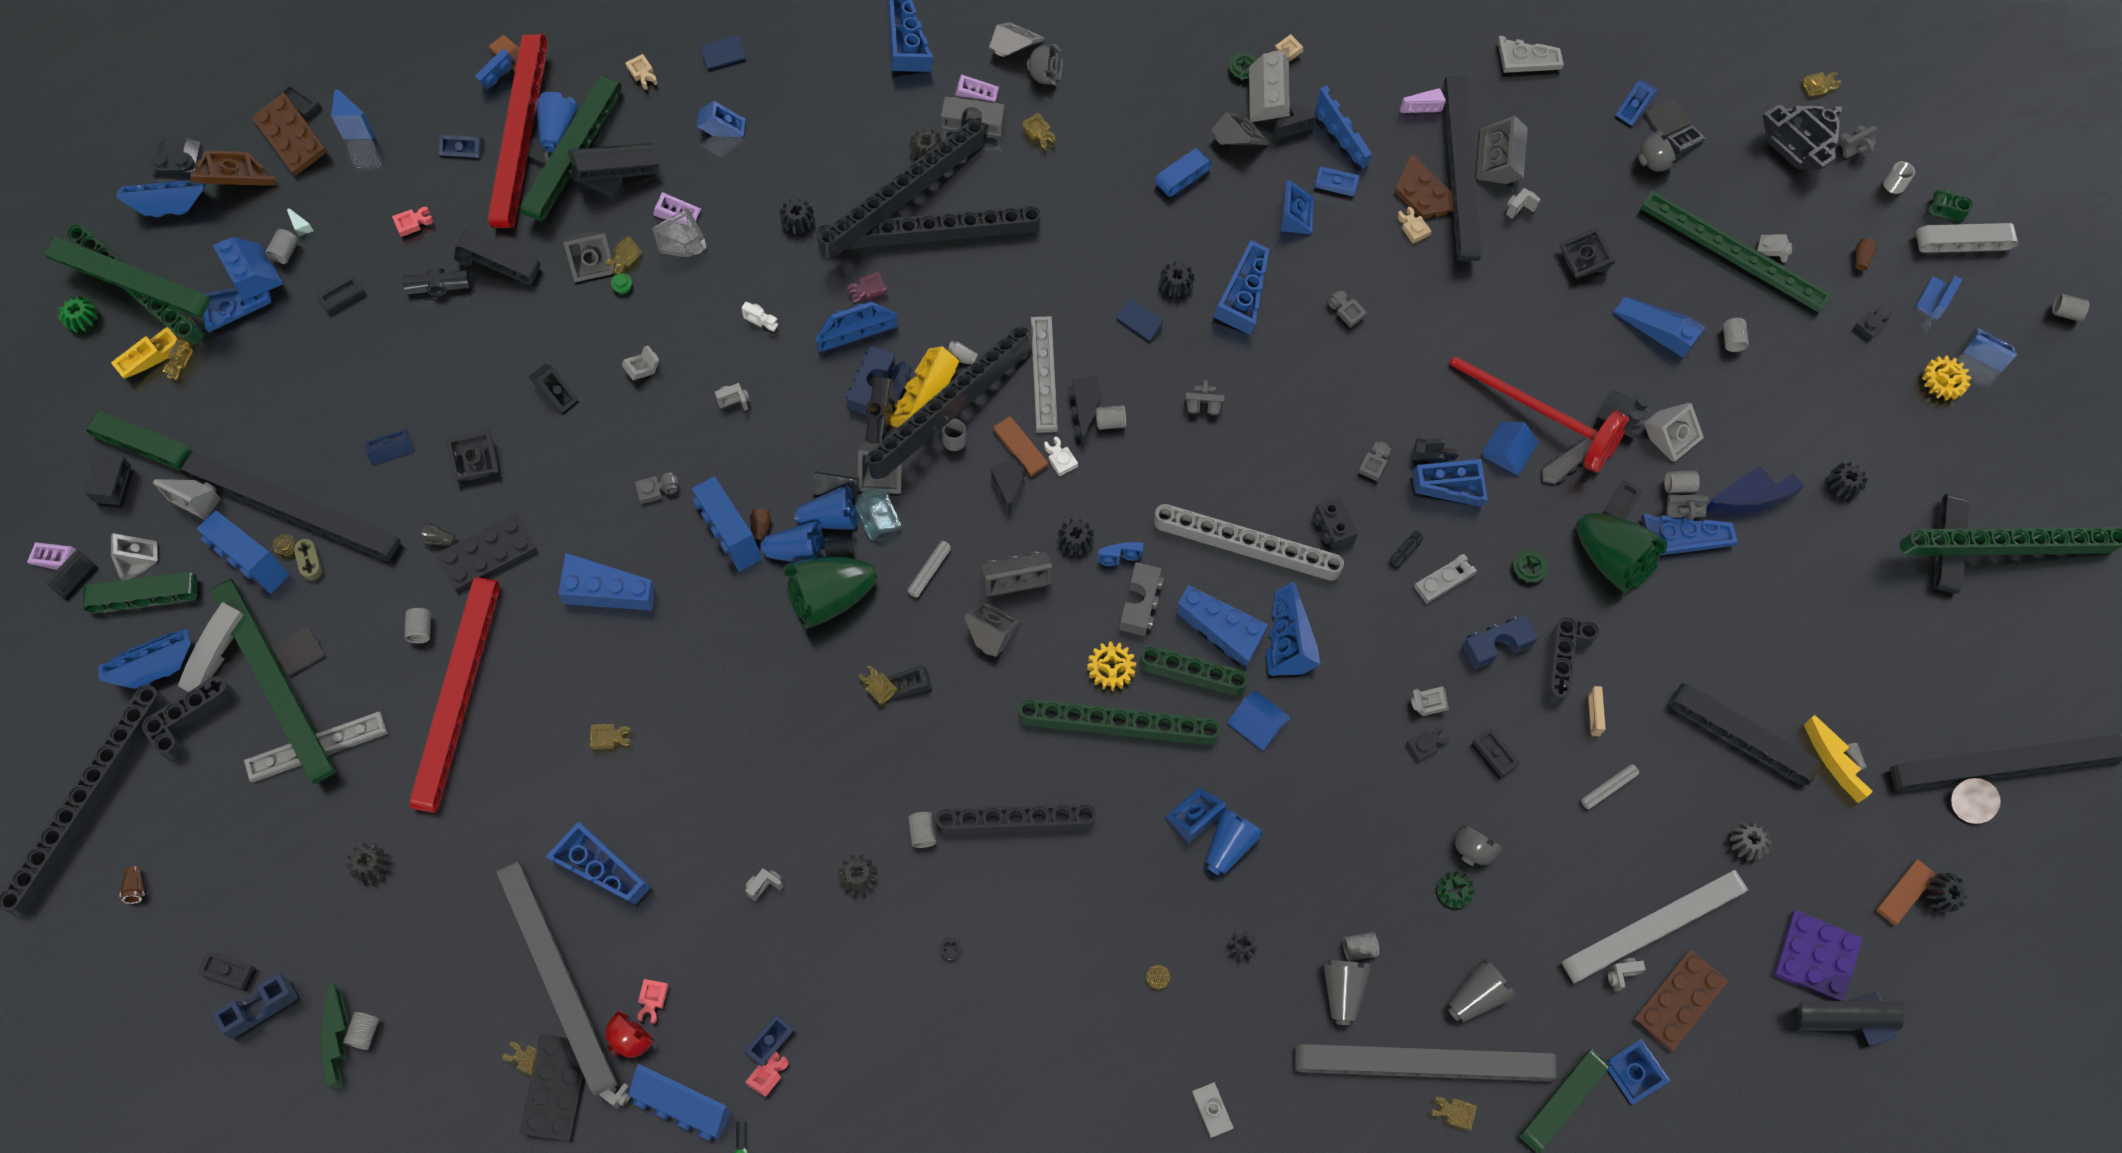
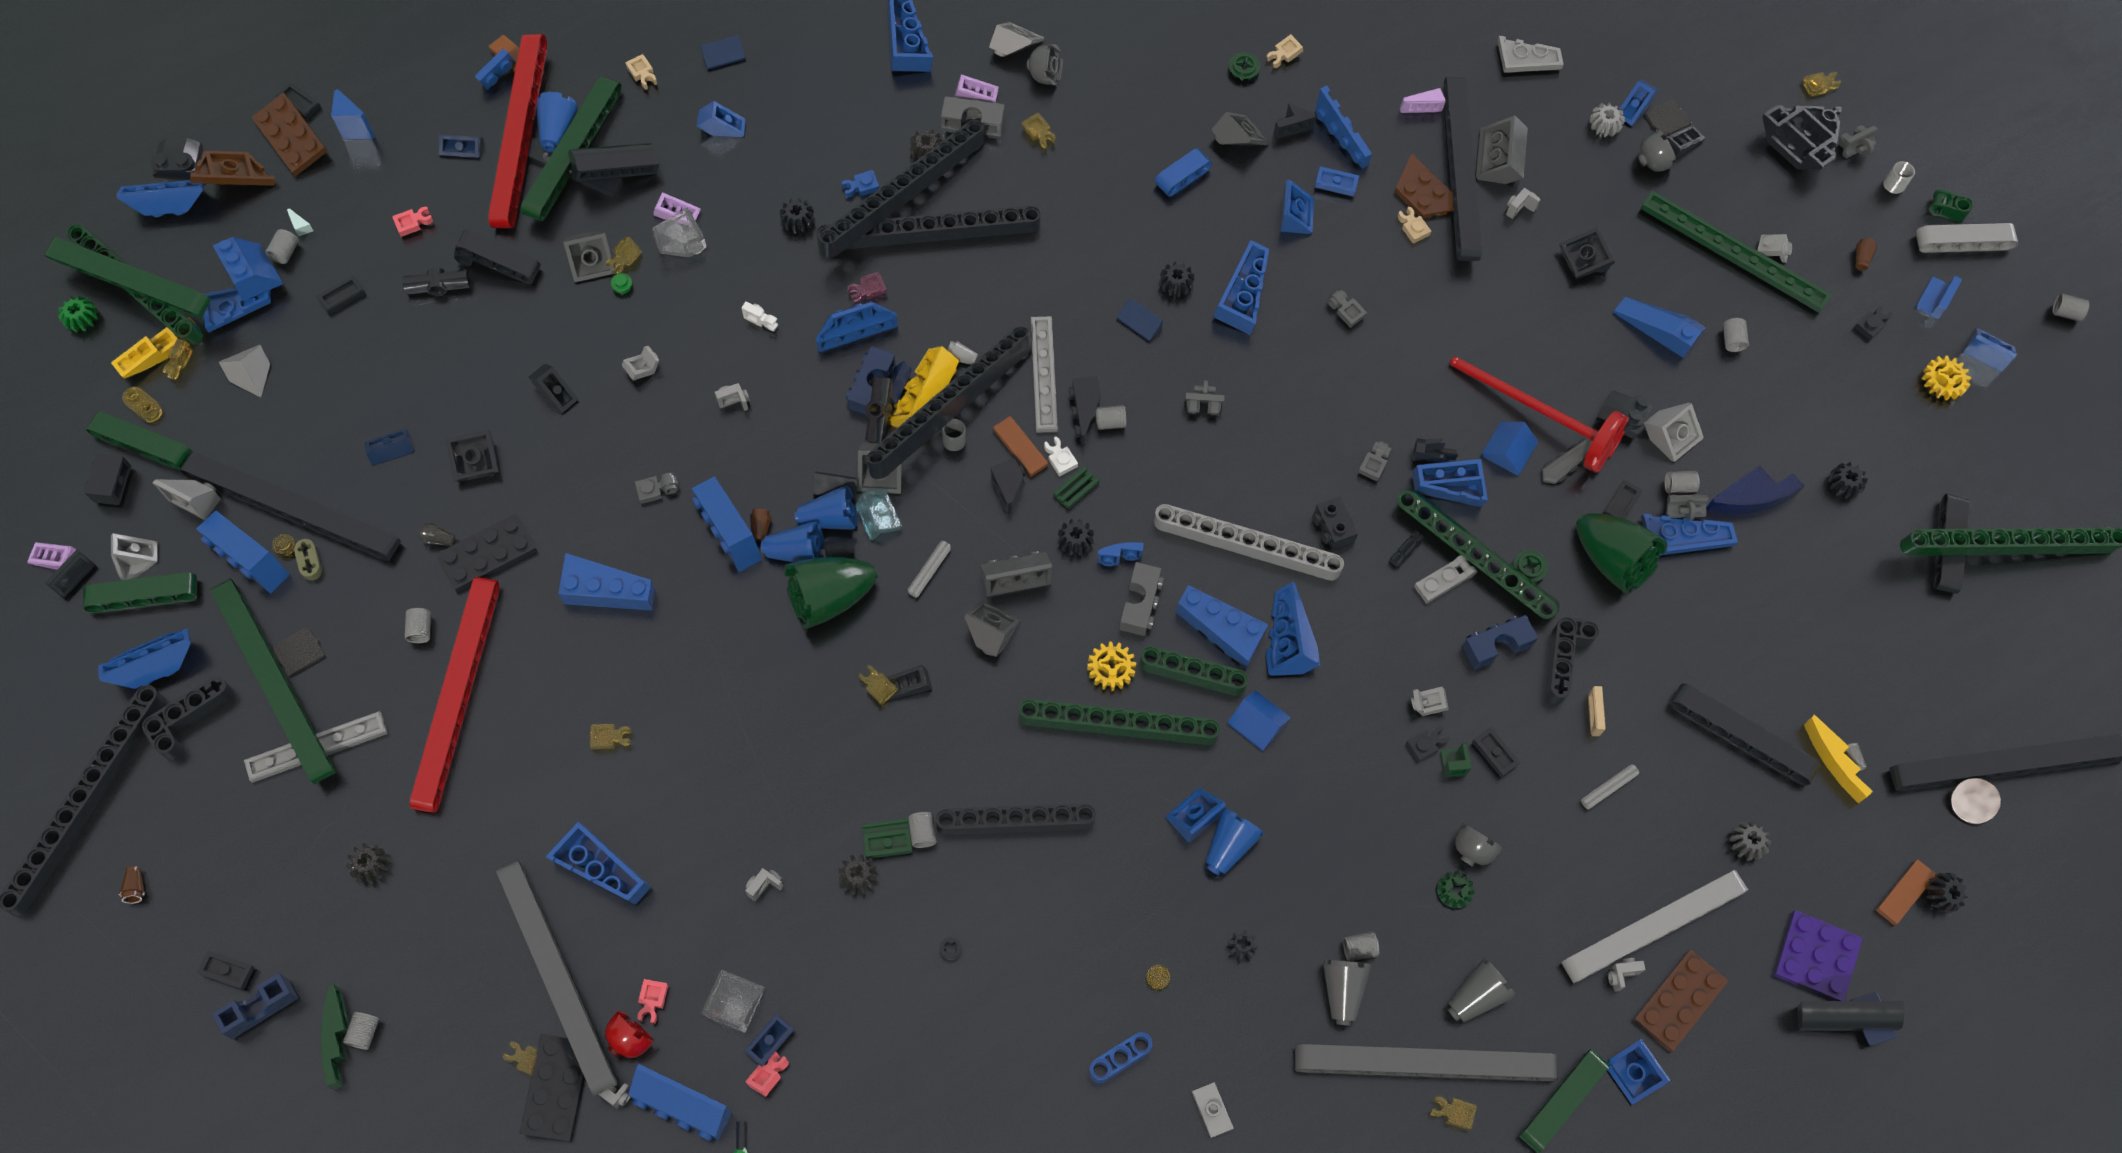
(141, 403): none -> clear yellow plate
(209, 648): light grey slope -> none
(248, 369): none -> light grey slope
(733, 1000): none -> clear slope
(863, 183): none -> blue plate
(887, 838): none -> dark green plate
(1088, 476): none -> dark green tile
(1126, 1047): none -> blue beam
(1269, 87): light grey slope -> none
(1456, 761): none -> dark green panel
(1489, 555): none -> dark green beam
(1607, 120): none -> light grey gear

